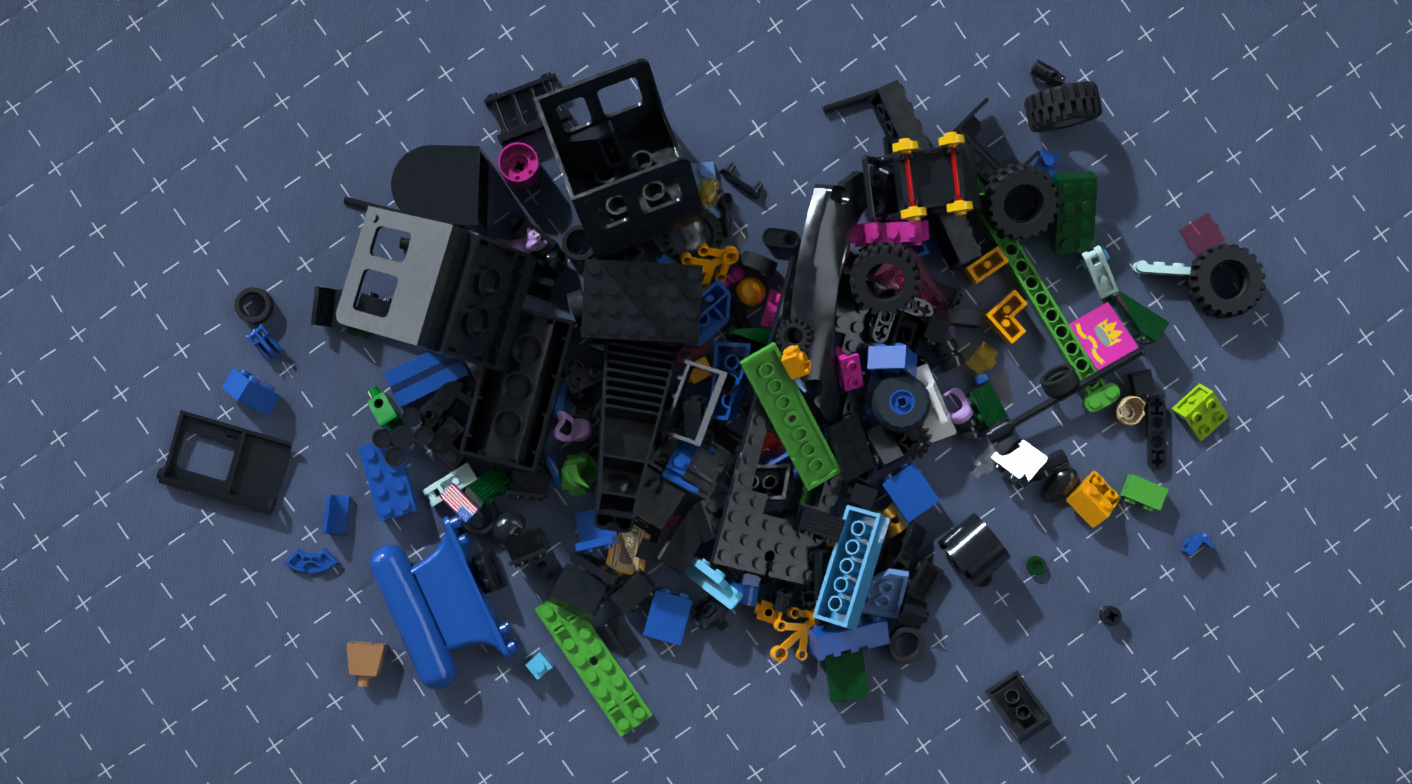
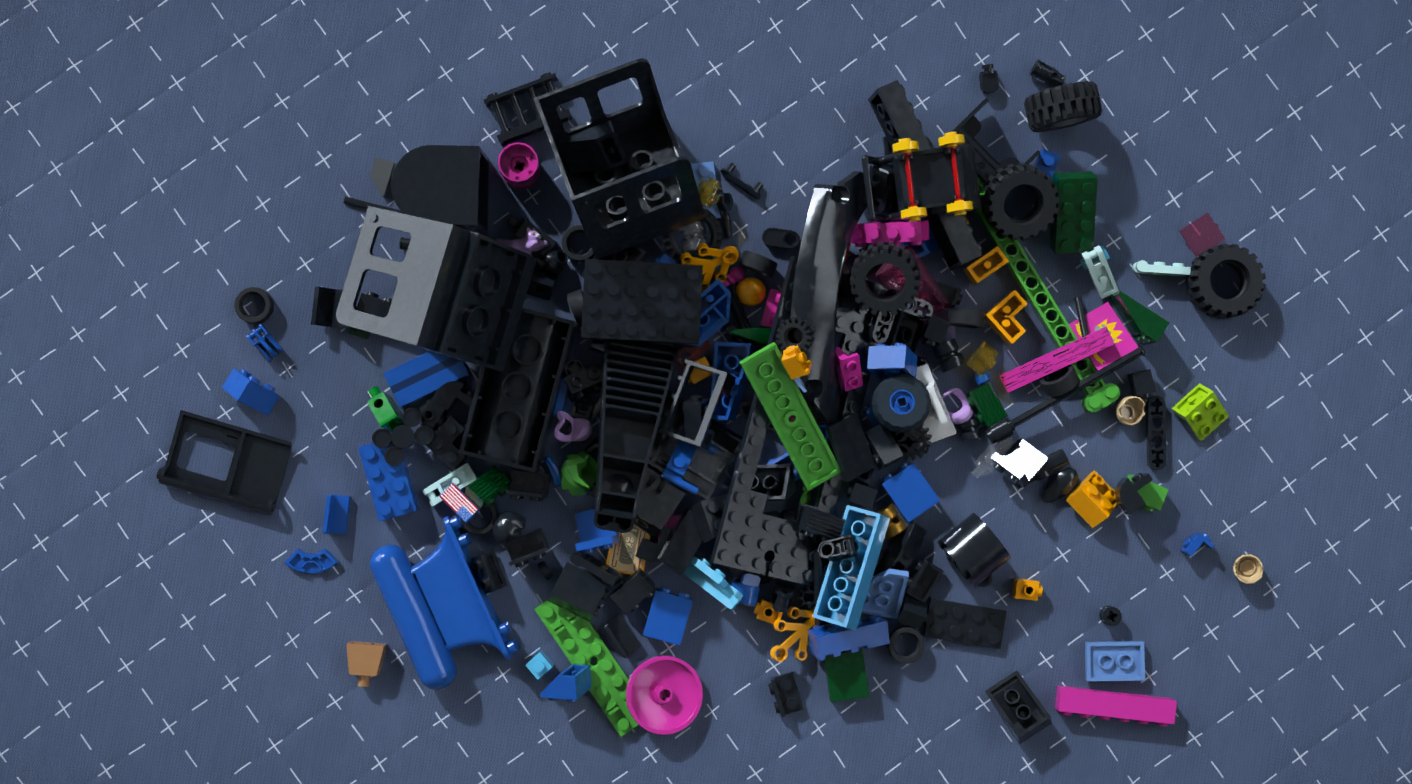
(381, 174): none -> dark grey tile
(569, 684): none -> blue slope
(664, 695): none -> dark pink dish
(710, 614): black tile -> none
(770, 445): clear red head -> none
(786, 694): none -> black bracket
(842, 548): none -> black piece
(848, 101): black piece -> none
(965, 623): none -> black plate
(988, 79): none -> black arm
(1020, 586): none -> light orange brick
(1035, 565): dark green tile -> none
(1057, 359): none -> dark pink tile
(1081, 316): none -> black bar
(1115, 661): none -> medium blue plate
(1116, 705): none -> dark pink brick
(1127, 492): none -> black brick
(1248, 569): none -> tan hair

